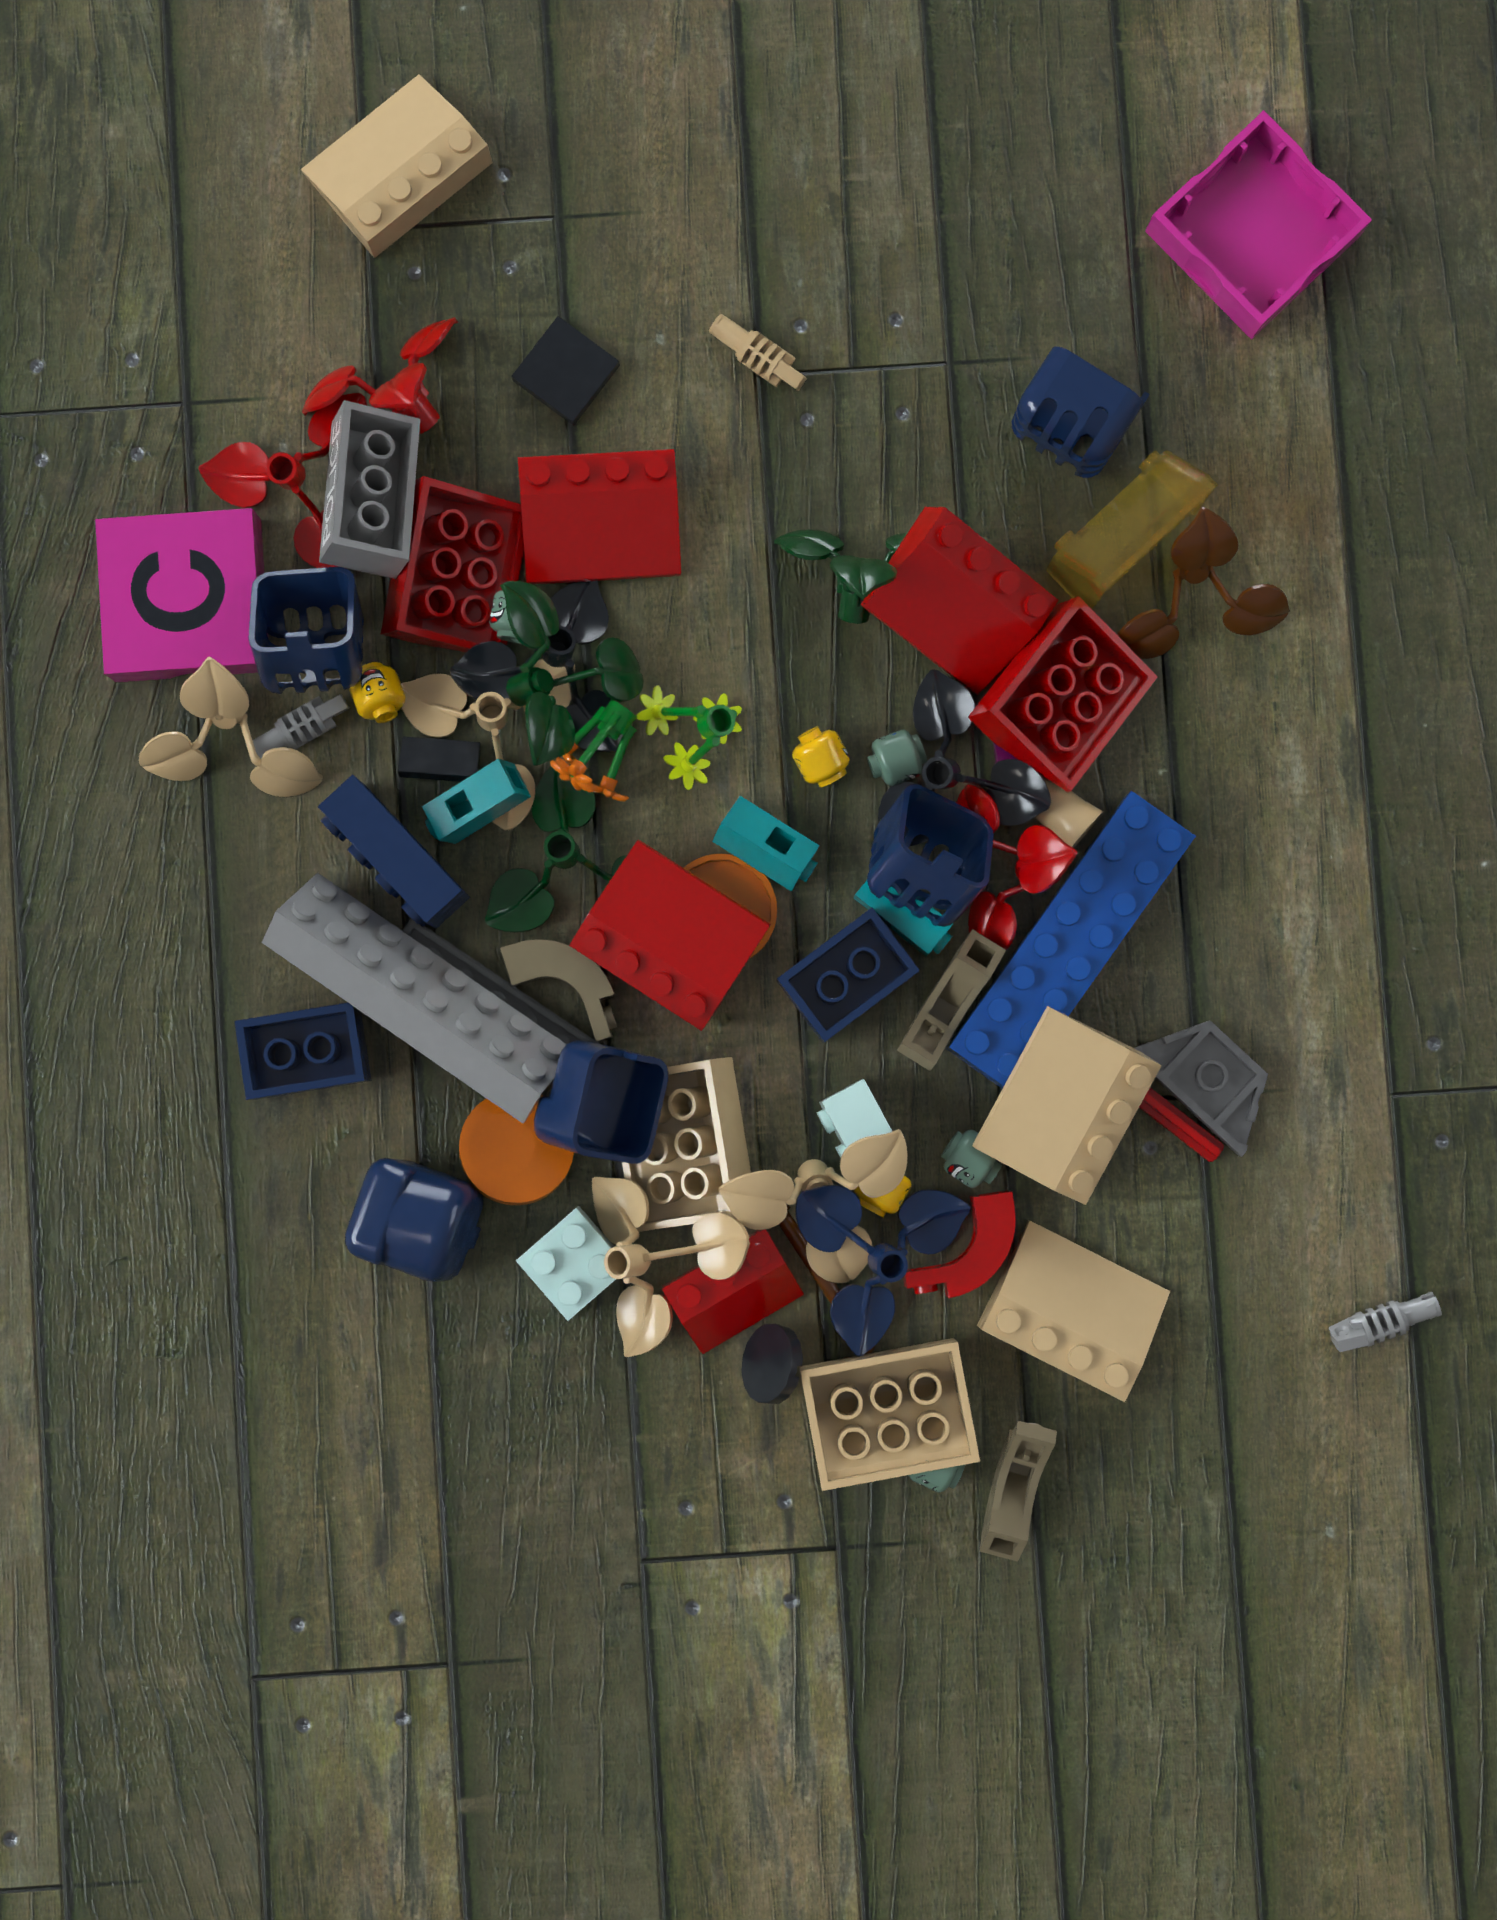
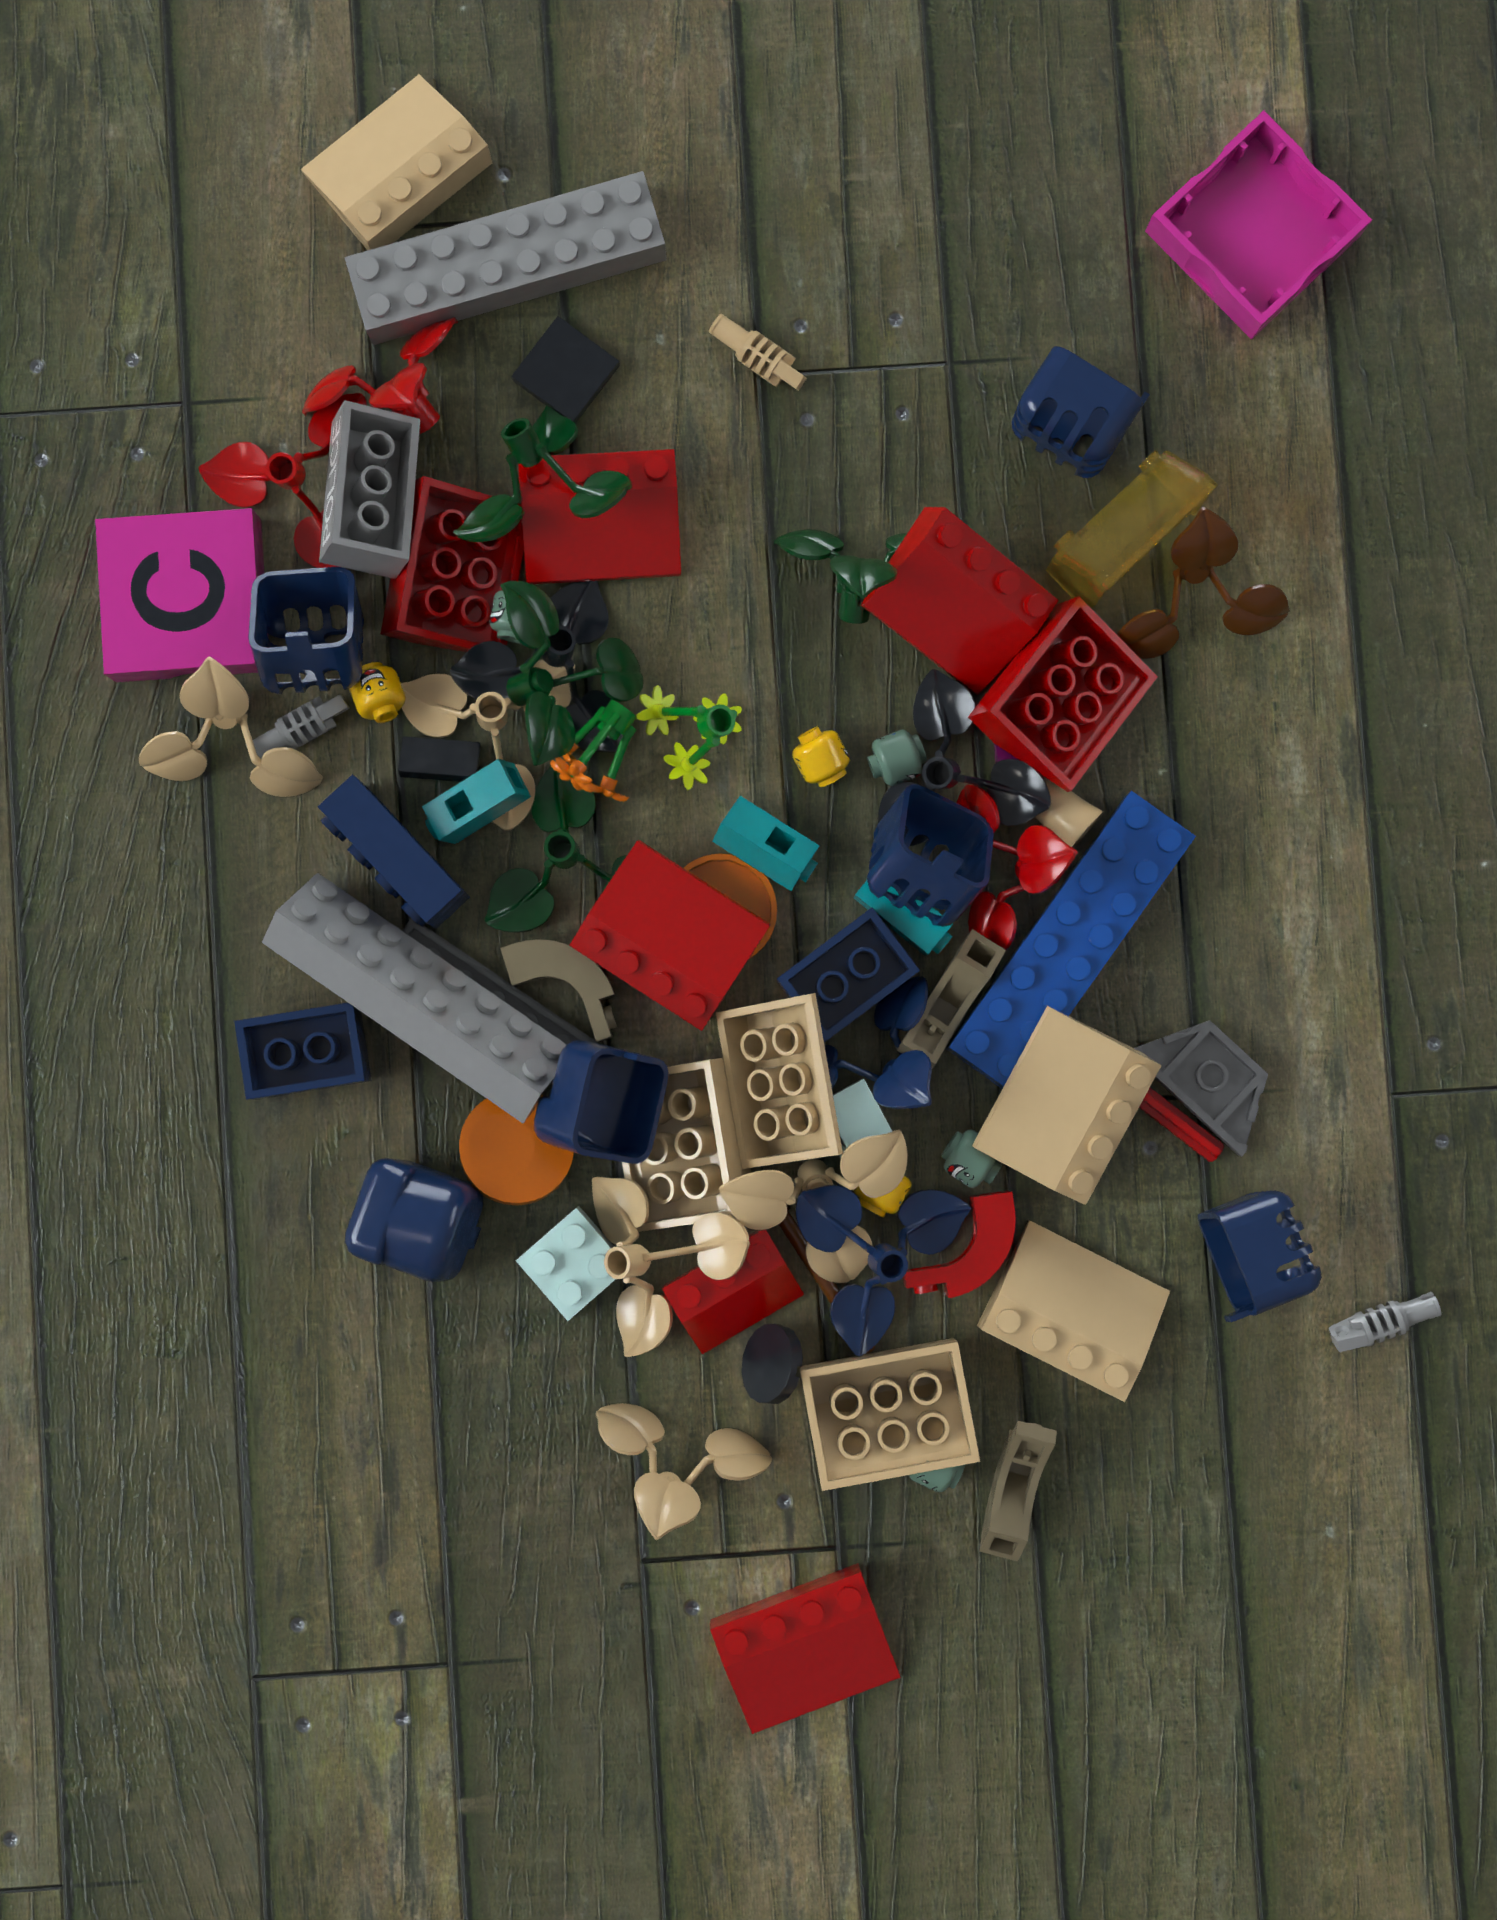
(507, 257): none -> light grey brick
(528, 446): none -> dark green plant
(663, 1498): none -> tan plant
(779, 1082): none -> tan slope
(804, 1648): none -> red slope
(905, 1078): none -> dark blue plant
(1251, 1247): none -> dark blue piece

